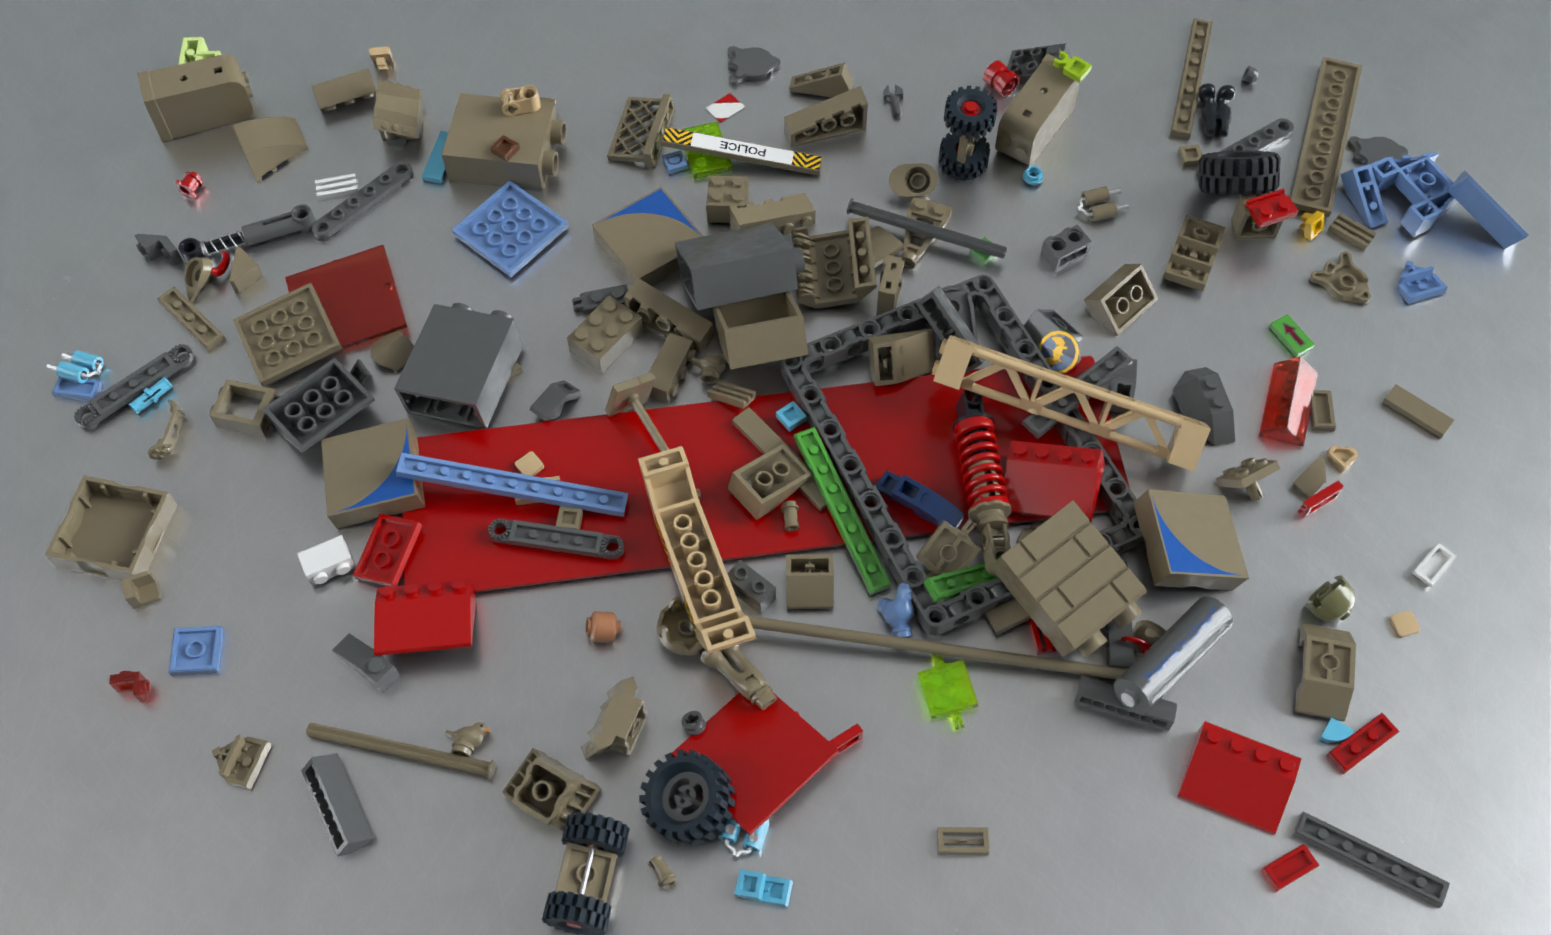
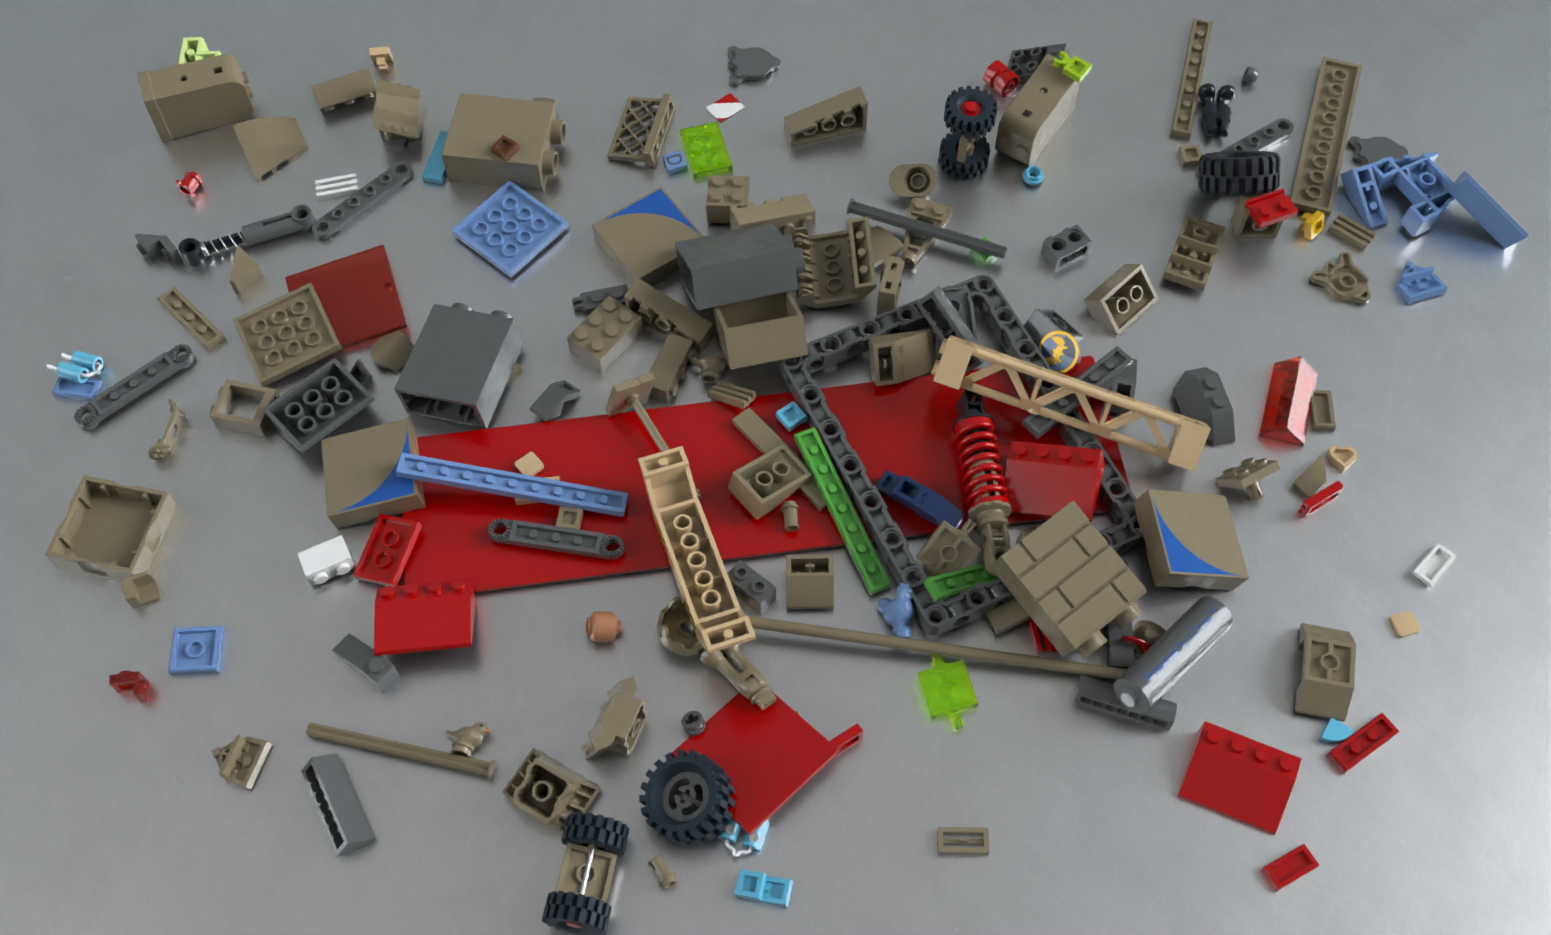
(162, 387): medium azure pin -> none
(200, 271): dark tan piece -> none
(522, 100): tan piece -> none
(741, 151): tile -> none
(823, 82): dark tan slope -> none
(888, 96): dark grey bar -> none
(1101, 211): dark tan piece -> none
(1291, 335): bright green tile -> none
(1332, 600): olive cylinder -> none
(1371, 859): dark grey tile -> none
(1418, 411): dark tan tile -> none

